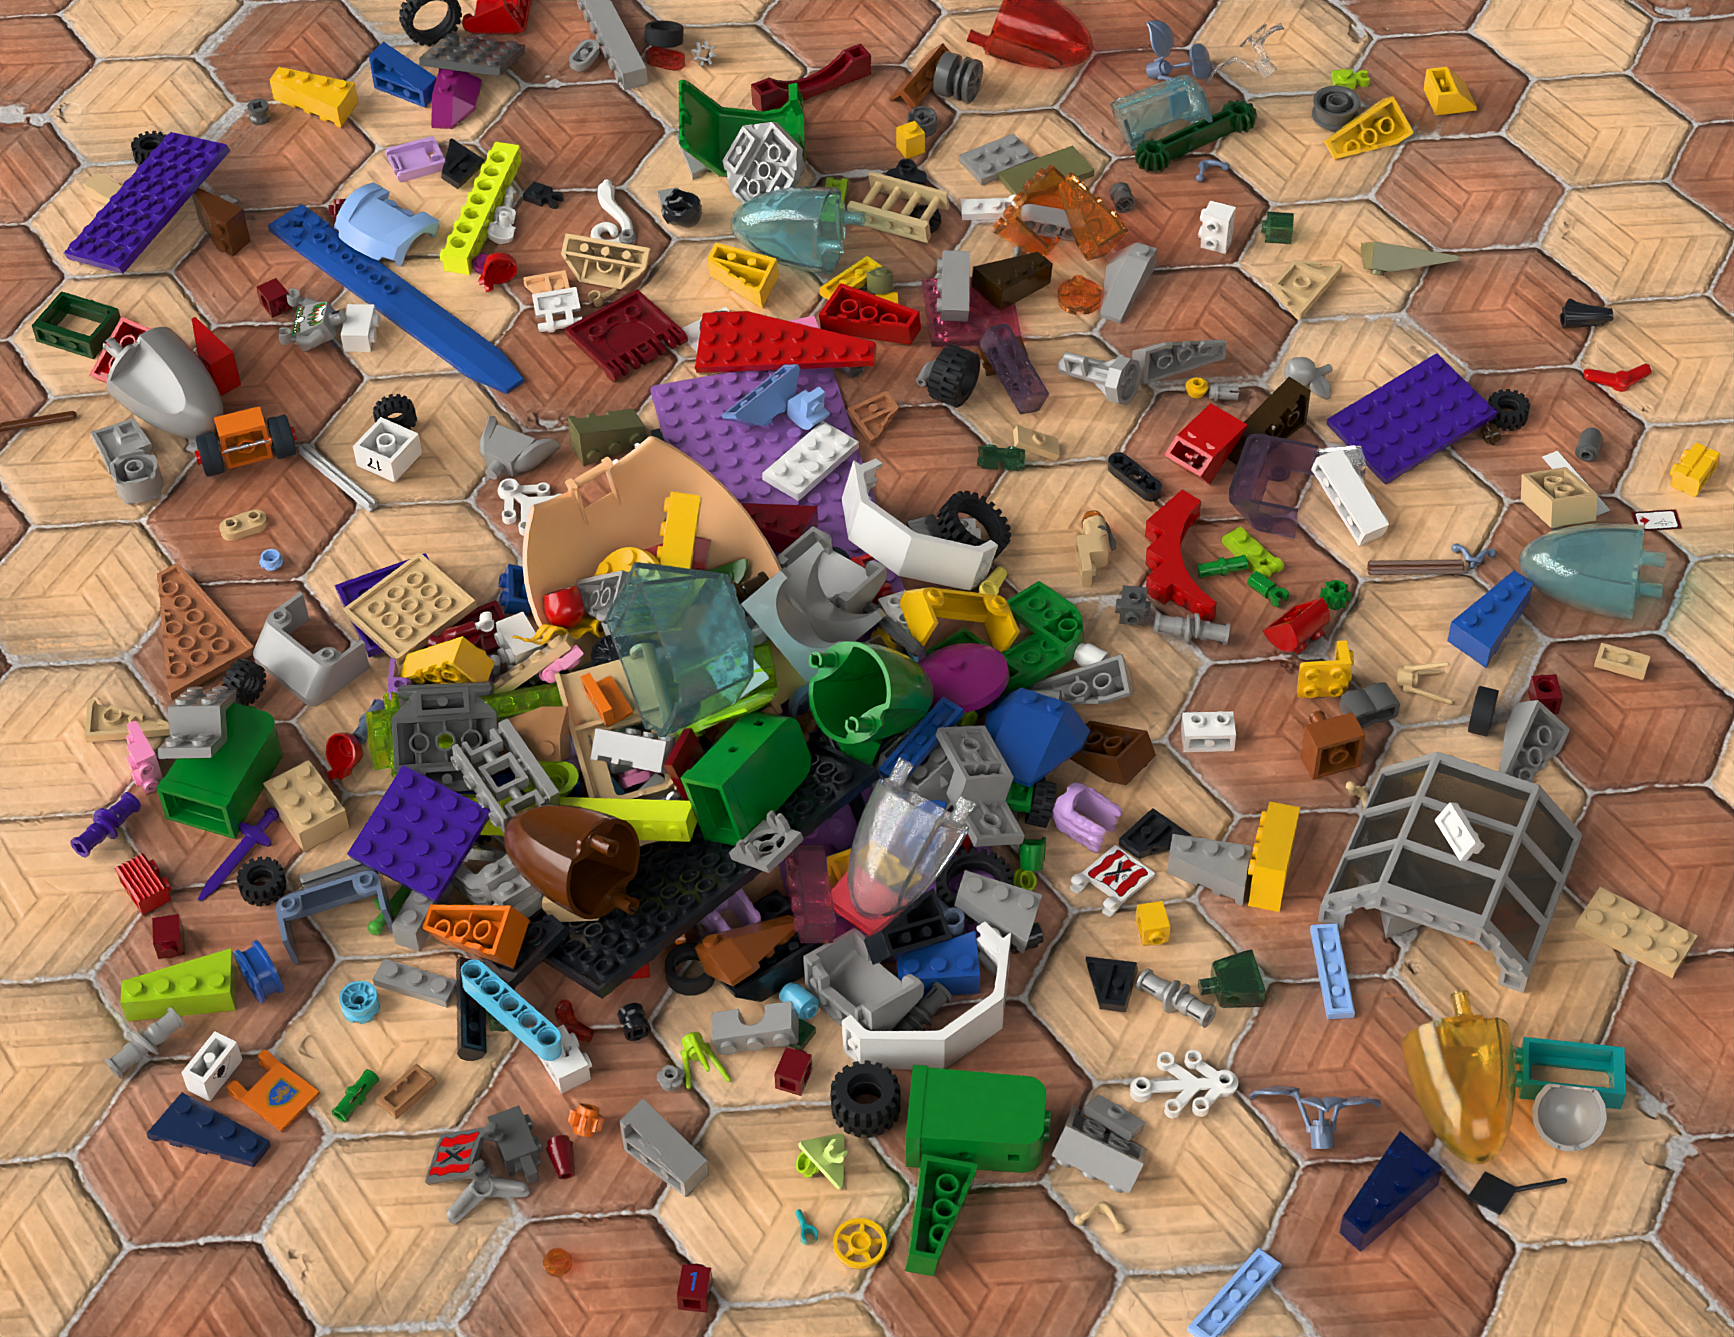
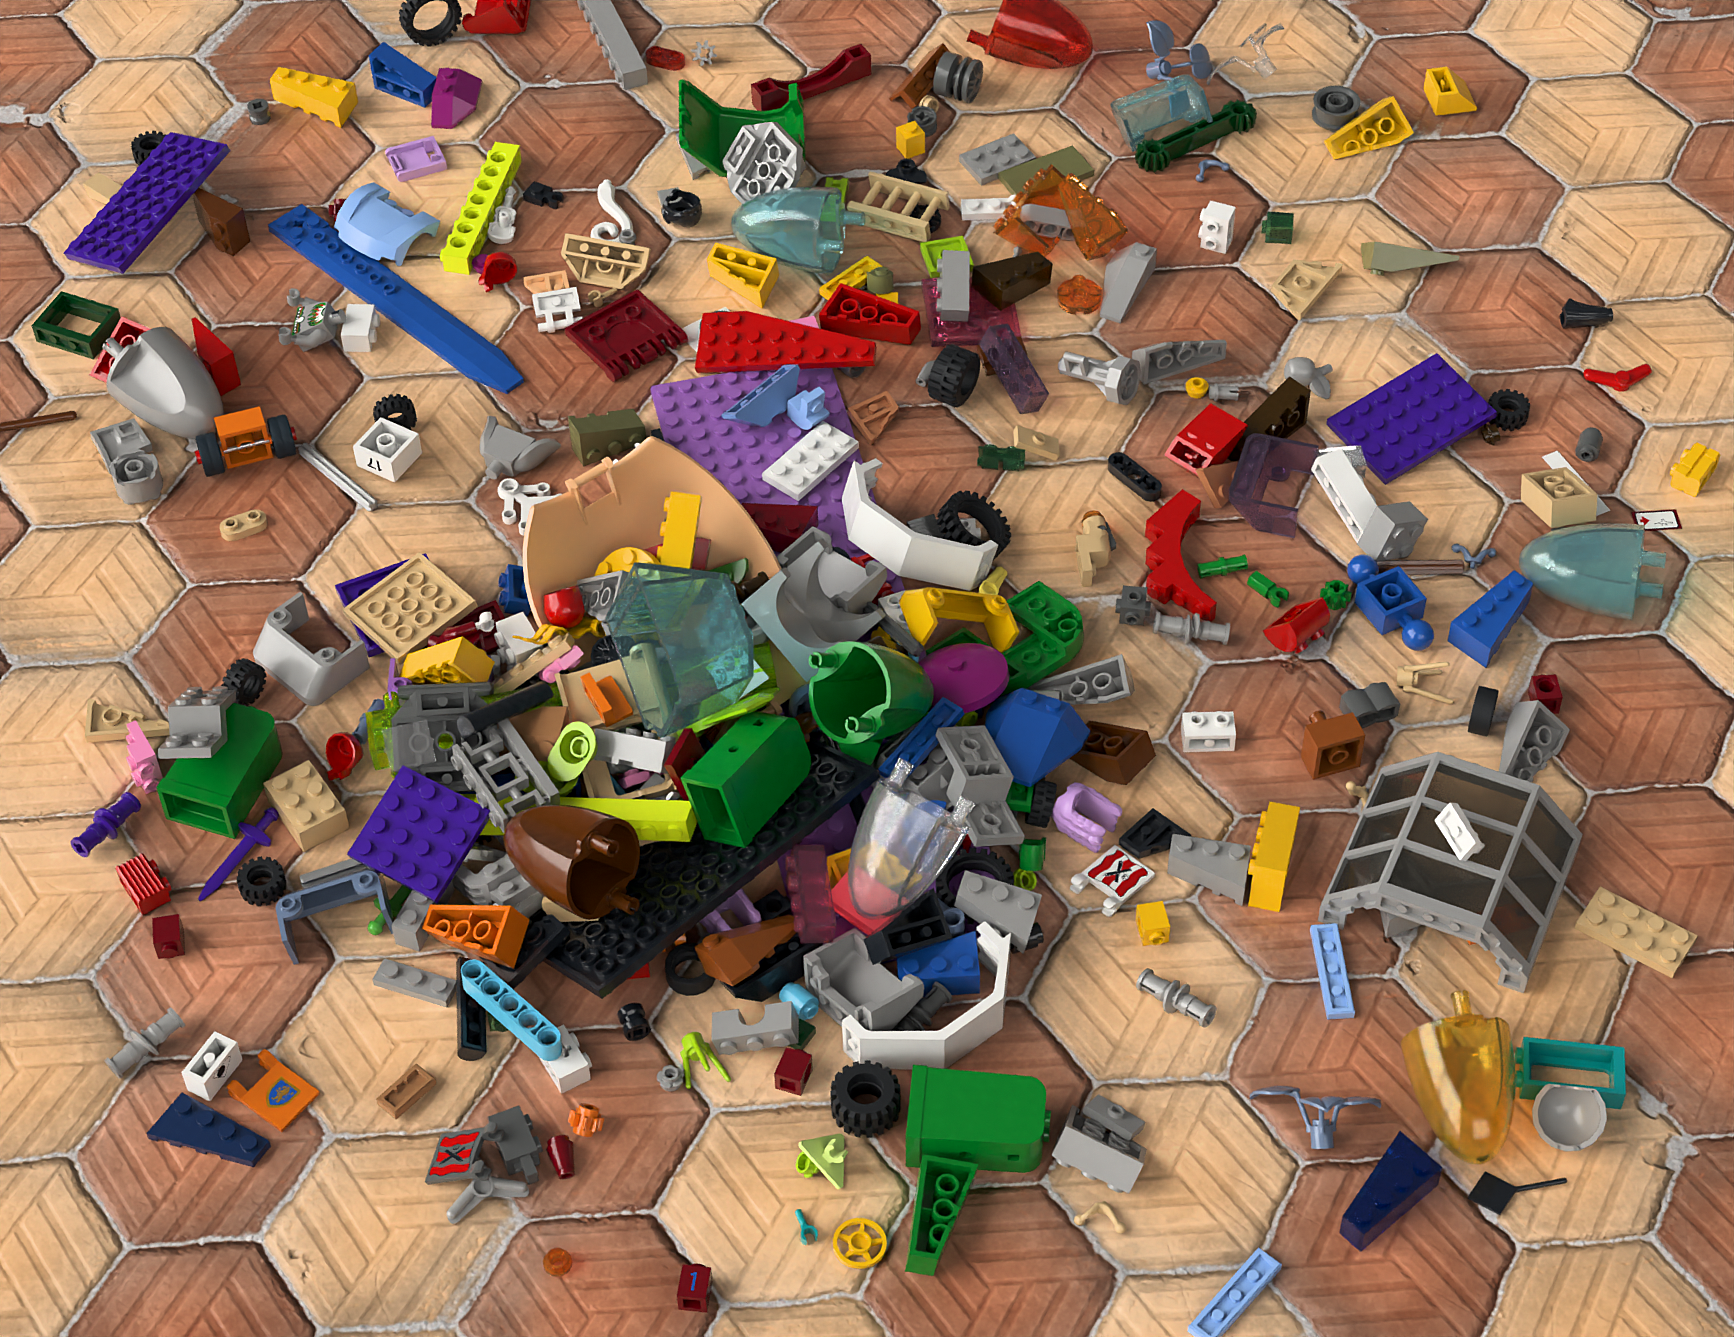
(187, 987): lime wedge -> none
(195, 633): nougat wing -> none
(258, 971): blue wheel -> none
(271, 560): light blue plate -> none
(273, 297): dark red brick -> none
(345, 1107): green pin -> none
(359, 992): medium azure wheel -> none
(409, 745): none -> clear piece
(460, 164): black wing -> none
(472, 54): dark grey plate -> none
(504, 708): none -> black brick
(566, 1017): clear red arm -> none
(572, 751): none -> lime piece
(584, 55): light grey plate -> none
(662, 1149): light grey wedge -> none
(664, 33): black tyre -> none
(749, 849): light grey piece -> none
(930, 101): none -> tan plate
(933, 251): none -> lime plate
(1088, 654): white brick -> none
(1112, 982): black wing -> none
(1122, 198): dark grey wheel -> none
(1187, 1084): white plant -> none
(1218, 481): none -> nougat wing
(1235, 981): clear green torso -> none
(1241, 543): lime plate -> none
(1326, 677): yellow bracket -> none
(1349, 79): lime plate -> none
(1390, 601): none -> blue brick
(1392, 531): none -> light grey brick
(1622, 661): tan plate -> none

